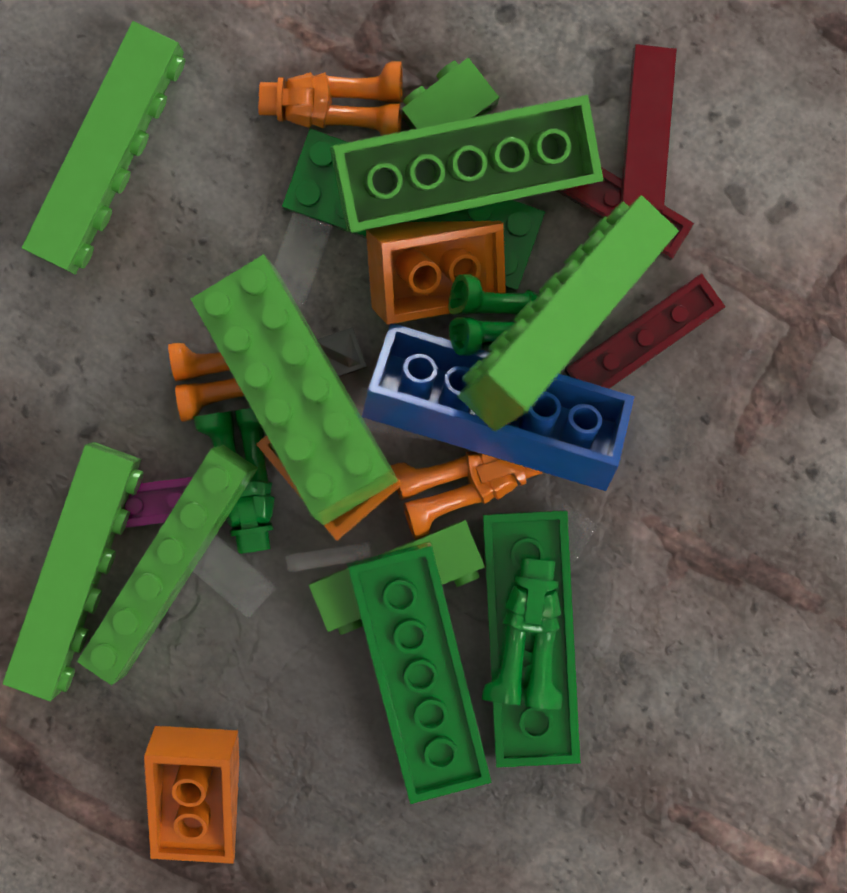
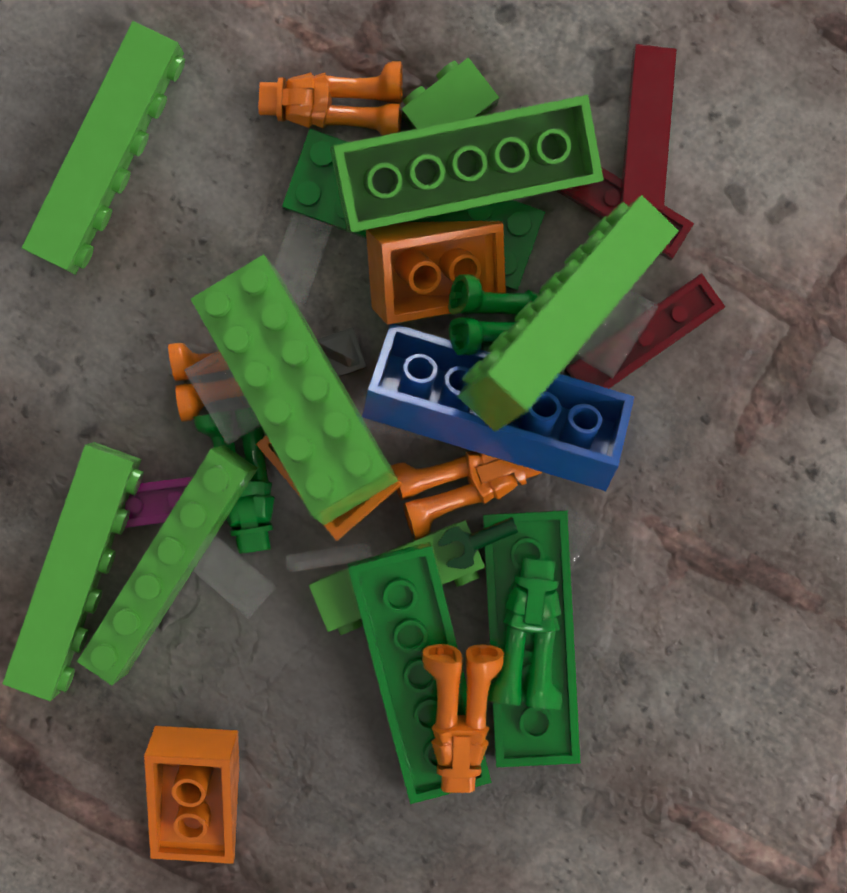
(222, 397): none -> clear tile
(461, 738): none -> orange piece
(476, 540): none -> dark green bar
(618, 333): none -> clear tile

